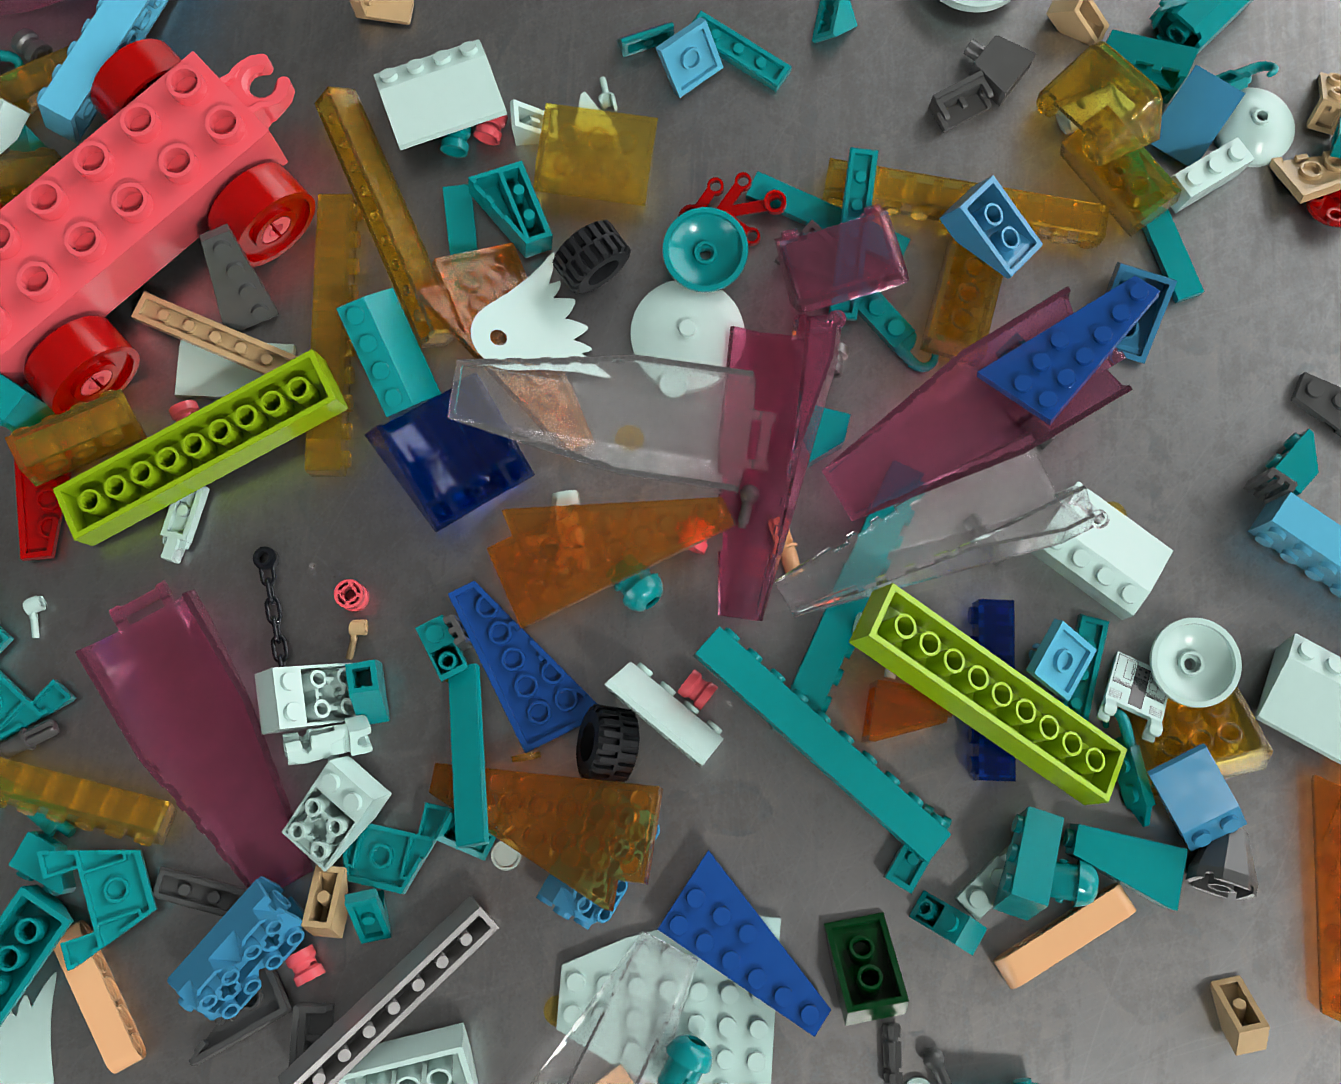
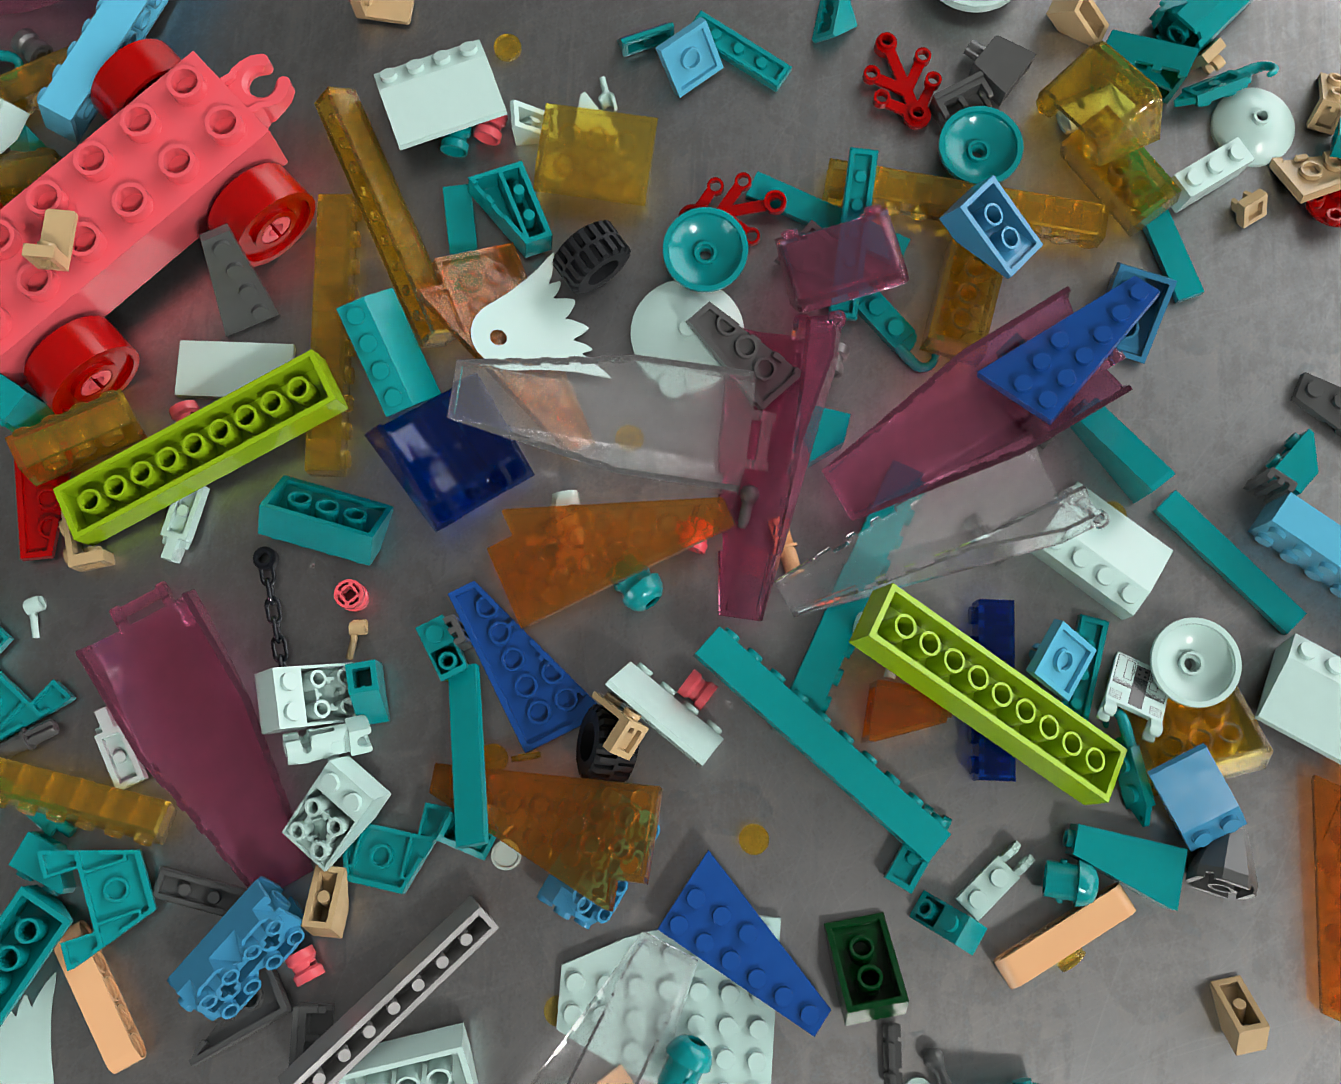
(56, 241): none -> tan bracket
(80, 558): none -> tan bracket
(117, 753): none -> light aqua hinge
(209, 335): tan plate -> none
(324, 519): none -> teal slope
(369, 915): teal slope -> none
(495, 756): none -> clear yellow piece
(507, 47): none -> clear yellow piece
(628, 730): none -> tan bracket
(741, 350): none -> dark grey wing
(754, 839): none -> clear yellow piece
(903, 84): none -> red plant
(984, 132): none -> teal dish
(1029, 864): teal wedge -> none
(1072, 960): none -> clear yellow piece
(1122, 454): none -> teal slope
(1196, 116): dark azure tile -> none
(1209, 57): none -> tan tile
(1230, 562): none -> teal tile
(1250, 208): none -> tan tile

